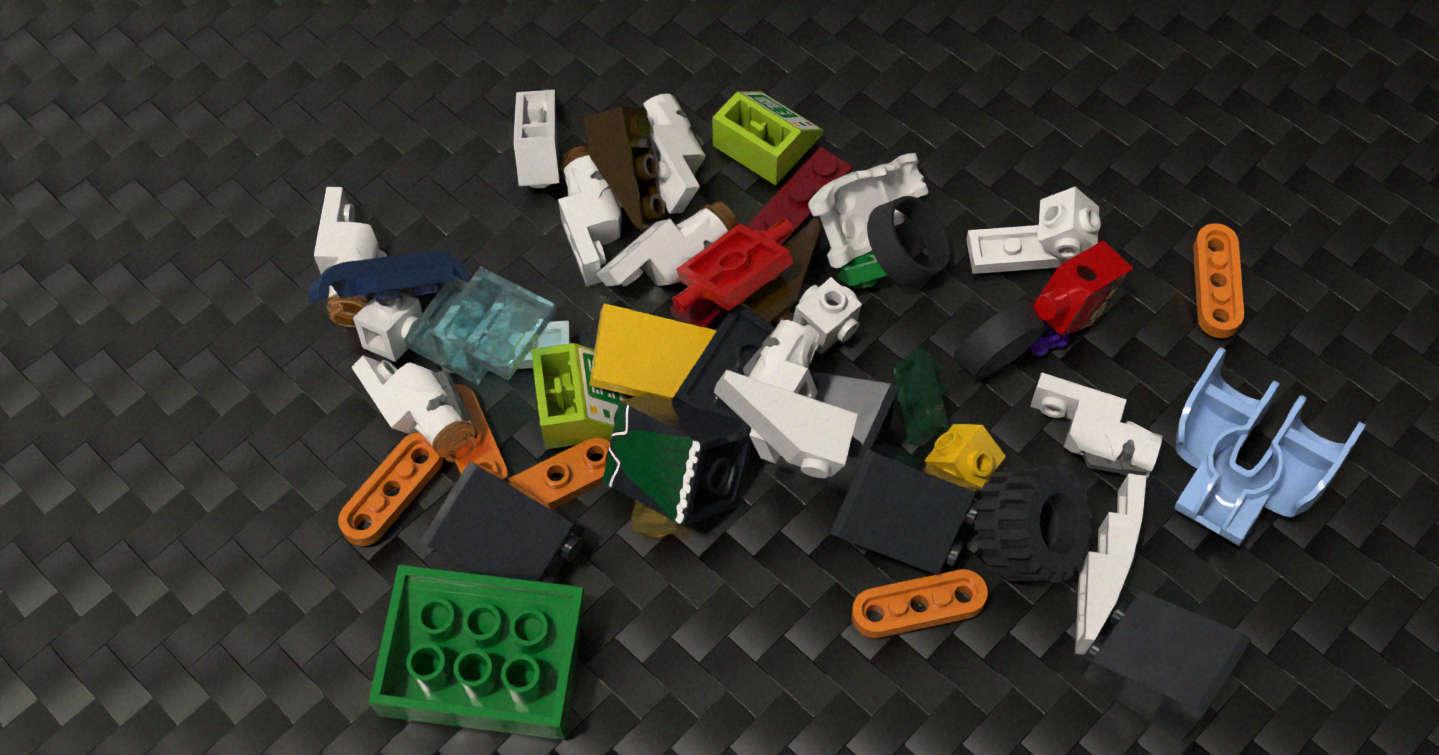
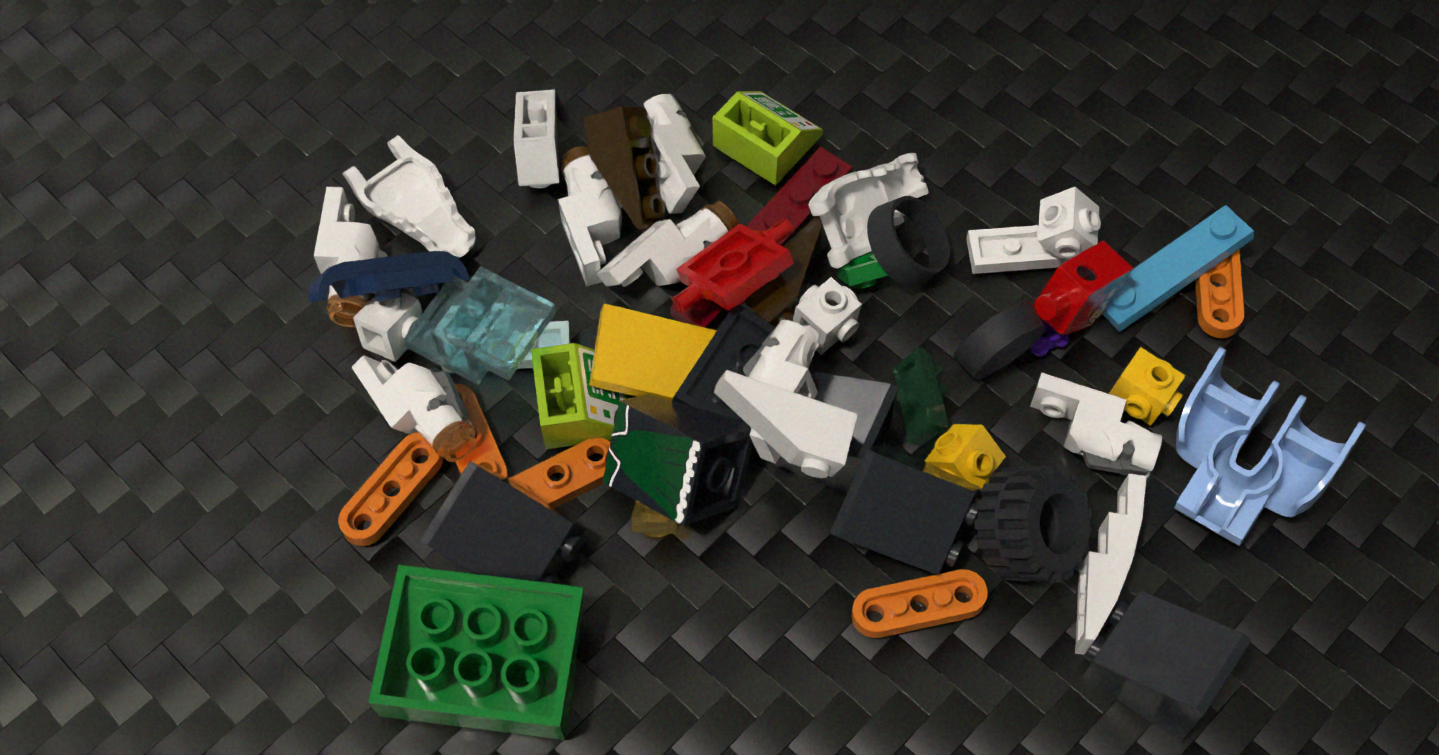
(414, 200): none -> white animal
(1148, 387): none -> yellow brick
(1178, 266): none -> dark azure plate

